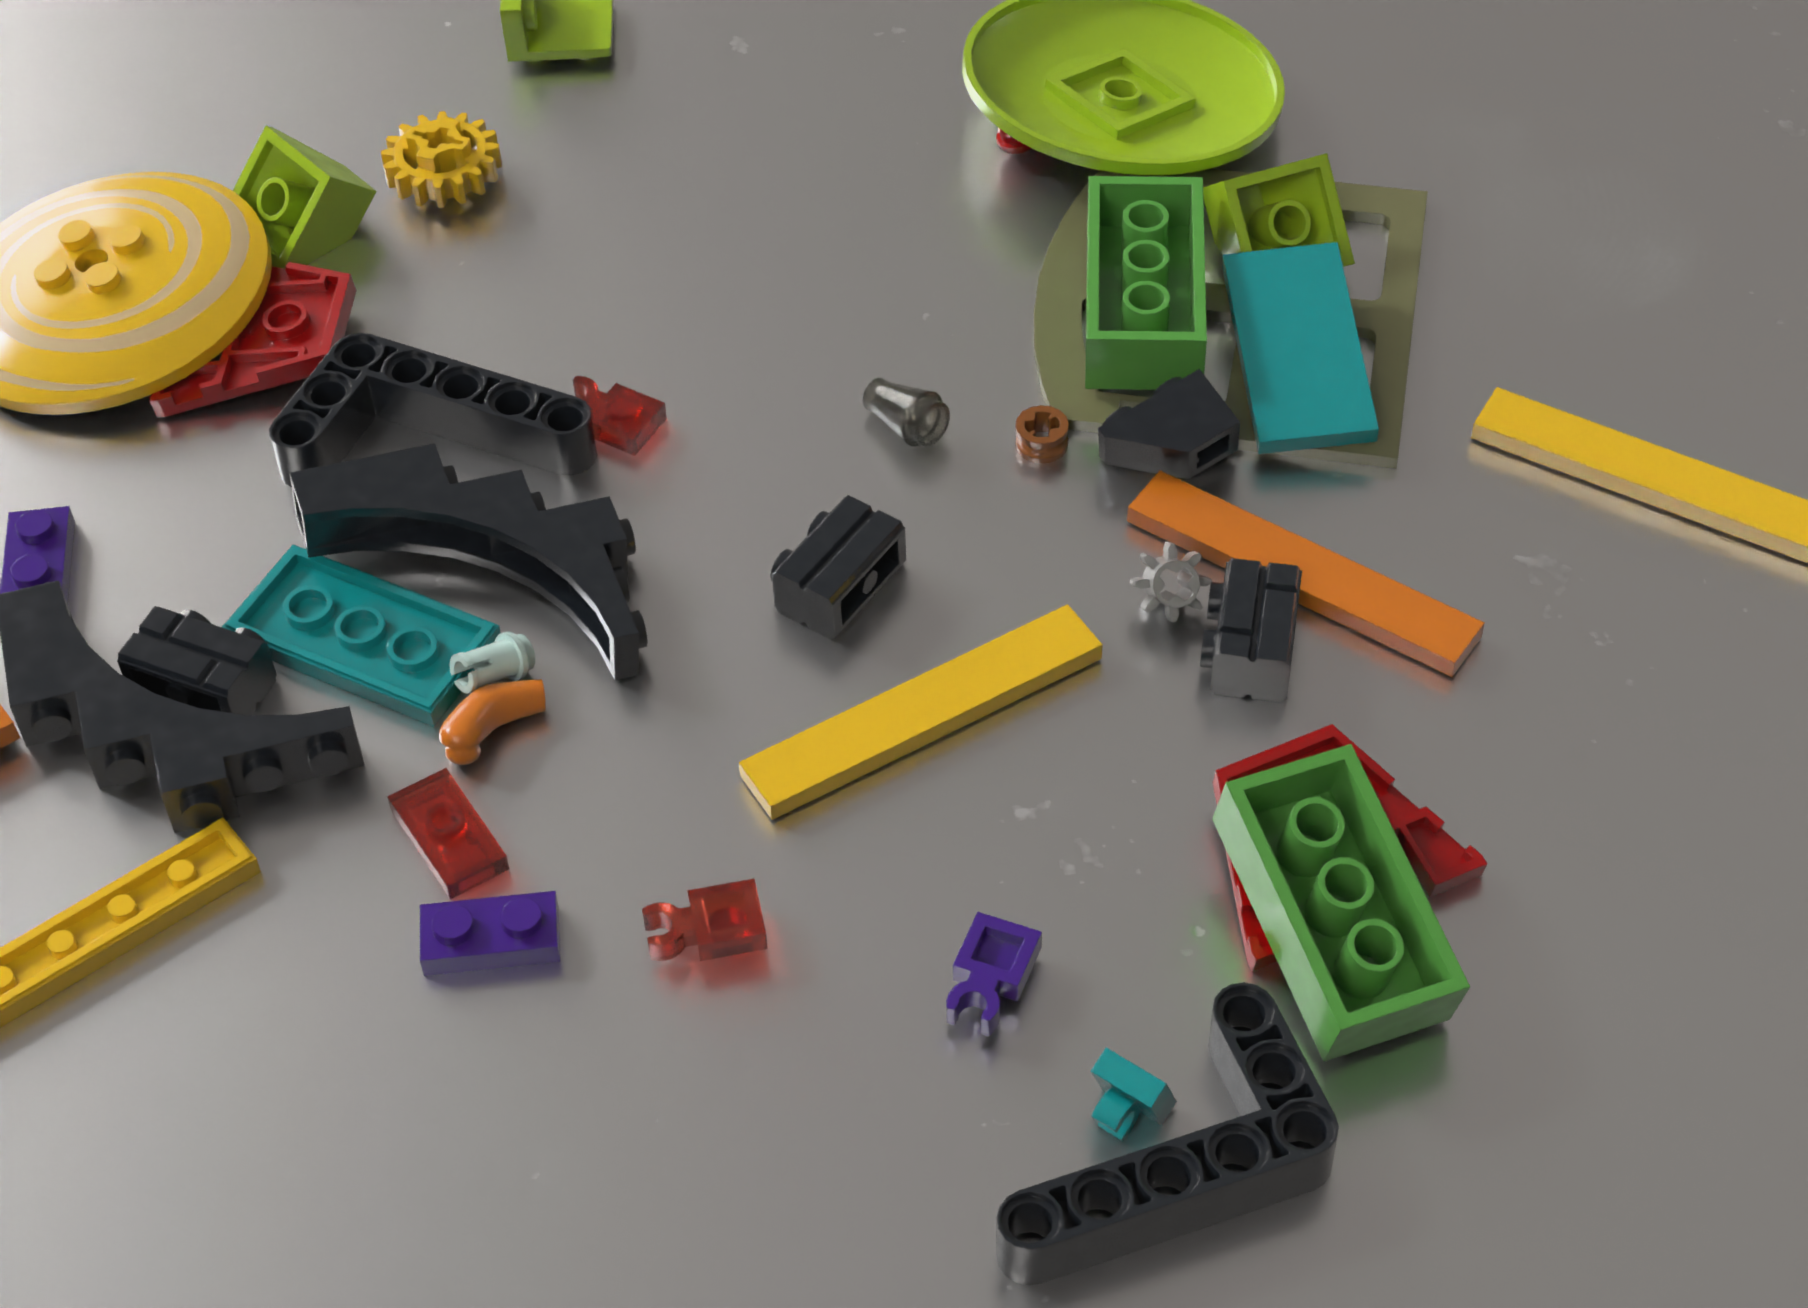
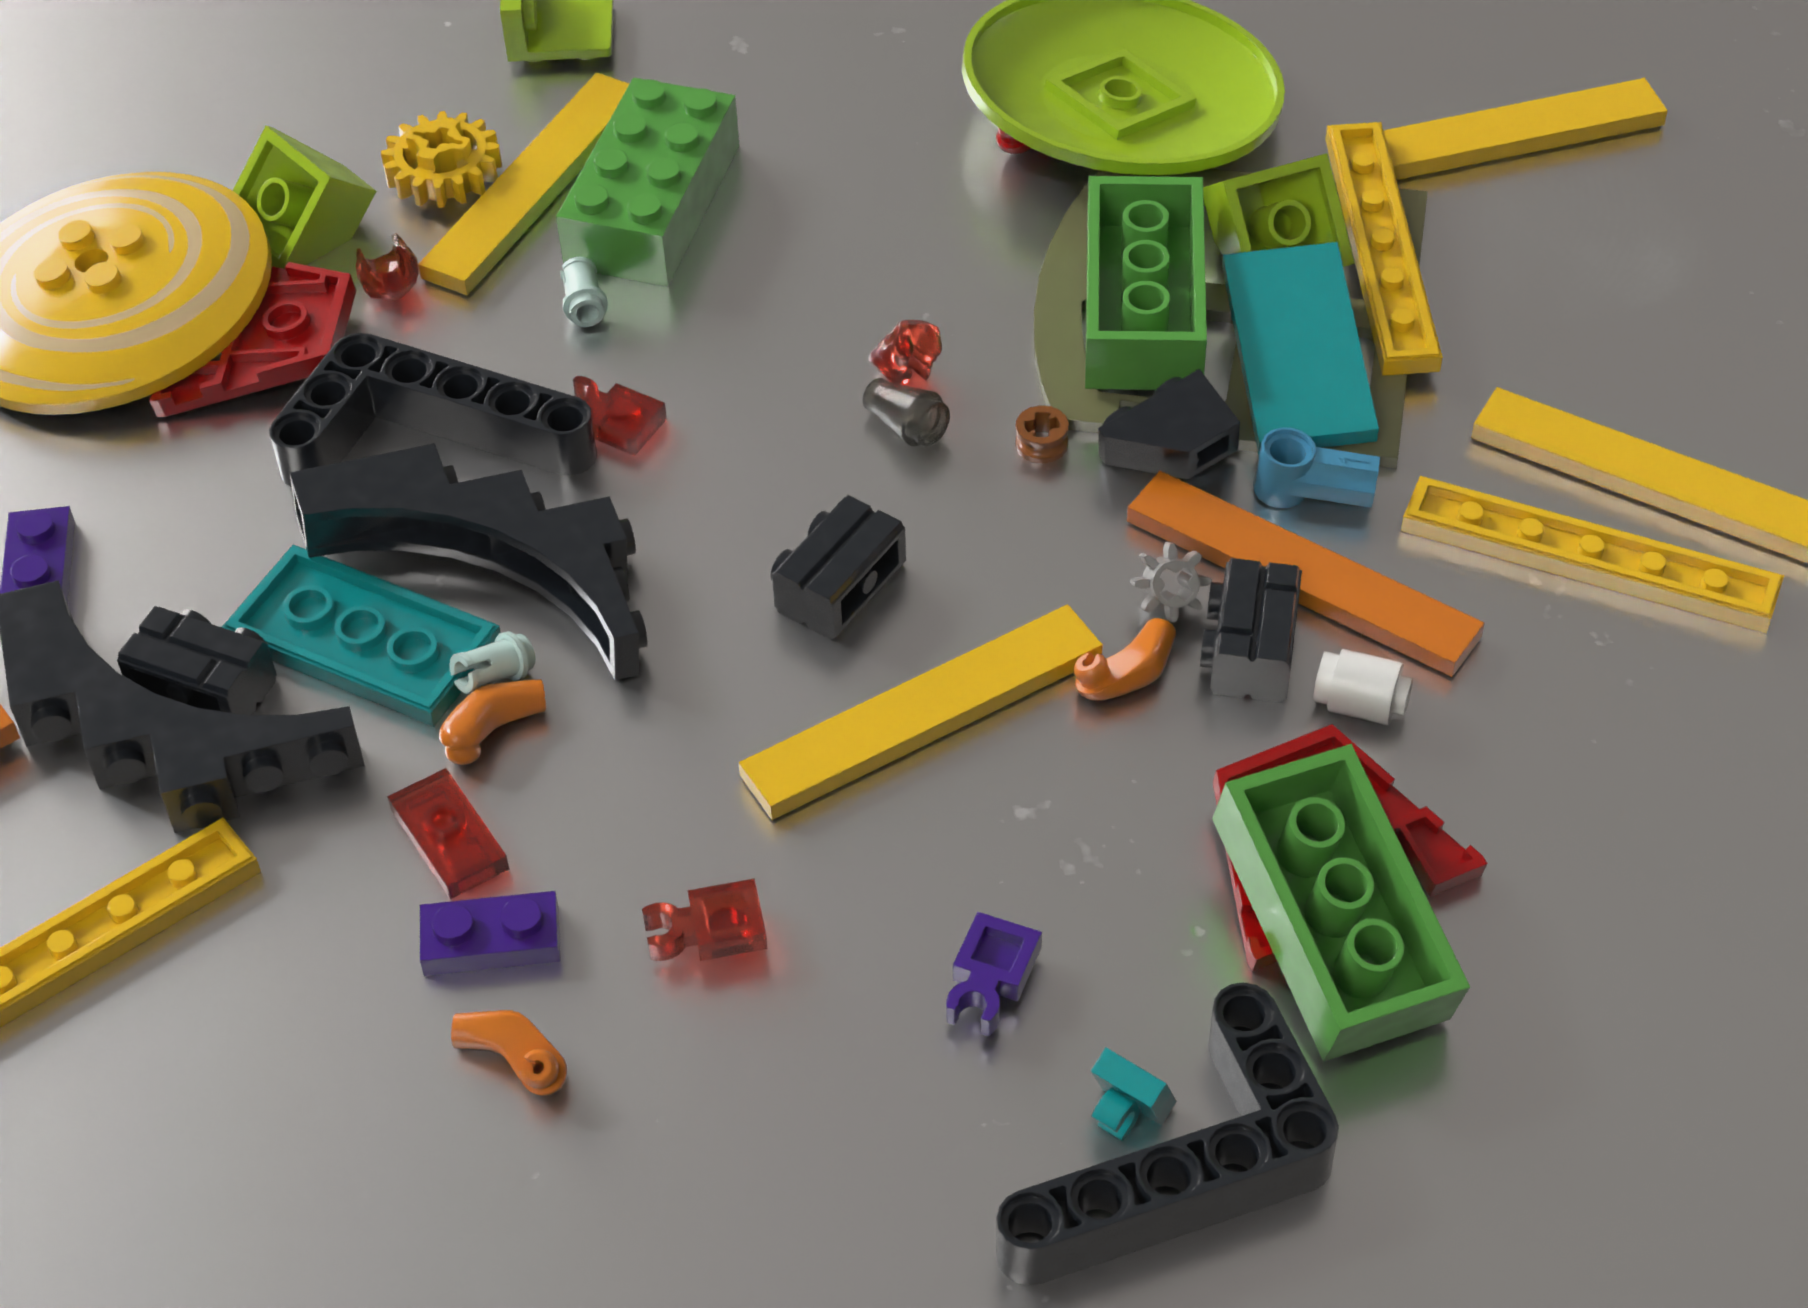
(389, 275): none -> clear red arm
(518, 1041): none -> orange arm
(523, 189): none -> yellow tile
(584, 300): none -> light aqua pin
(649, 180): none -> bright green brick
(907, 347): none -> clear red arm
(1130, 668): none -> orange arm
(1296, 469): none -> dark azure piece
(1362, 686): none -> white brick
(1383, 250): none -> yellow tile
(1524, 128): none -> yellow tile
(1593, 554): none -> yellow tile

